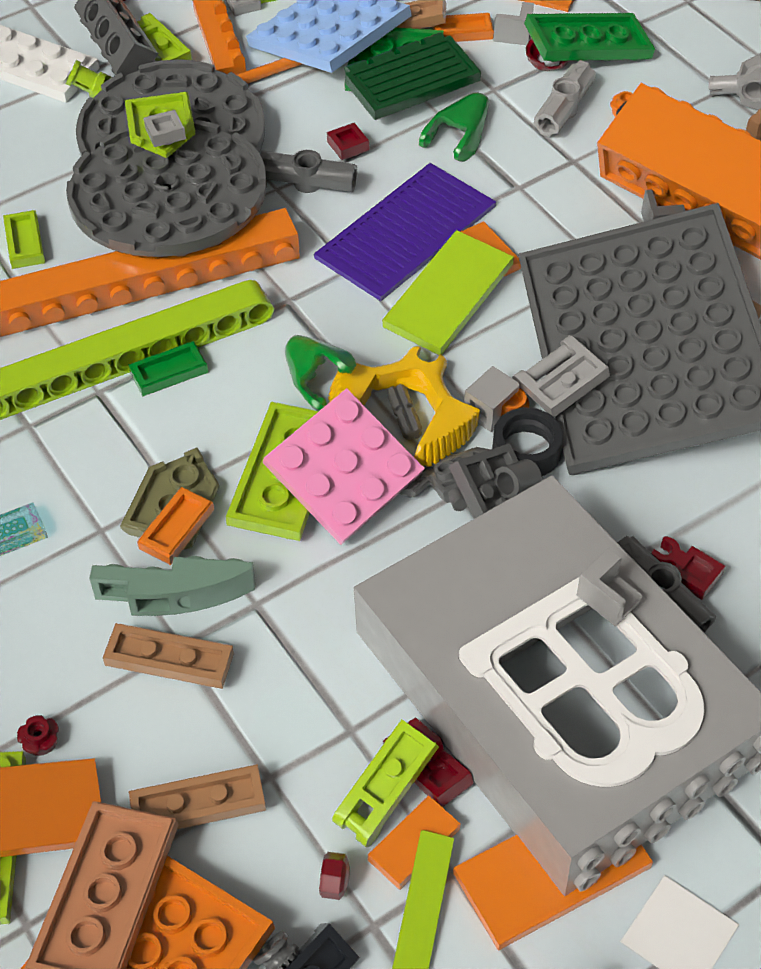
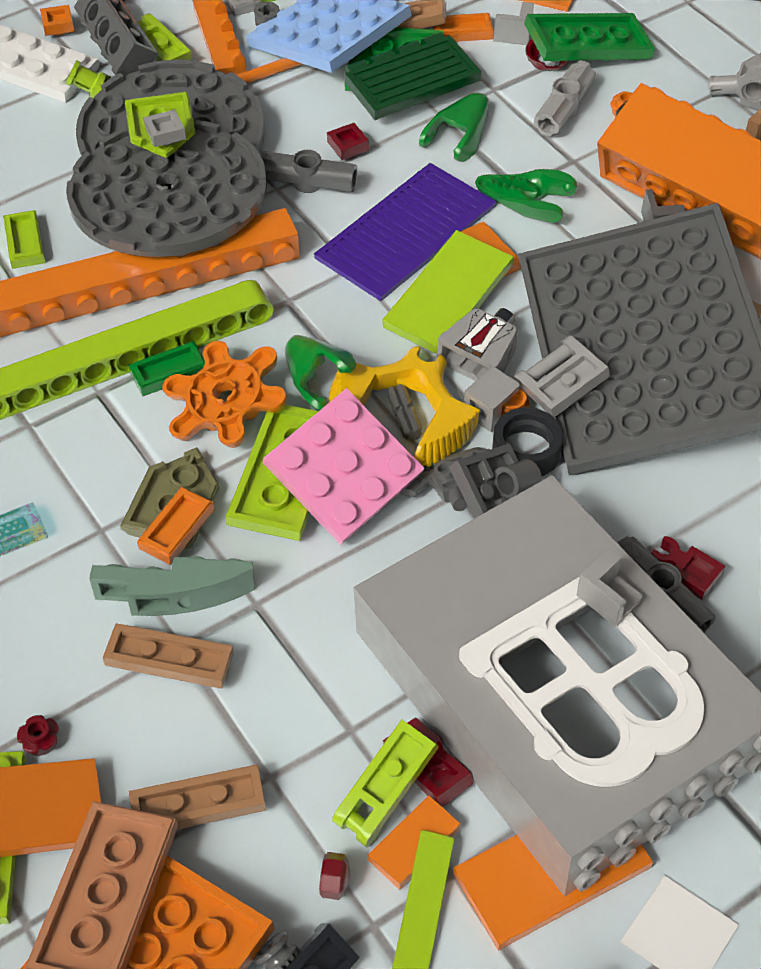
(57, 20): none -> orange plate
(219, 375): none -> orange plate
(264, 8): none -> dark grey bush
(479, 342): none -> light grey torso
(523, 191): none -> green animal

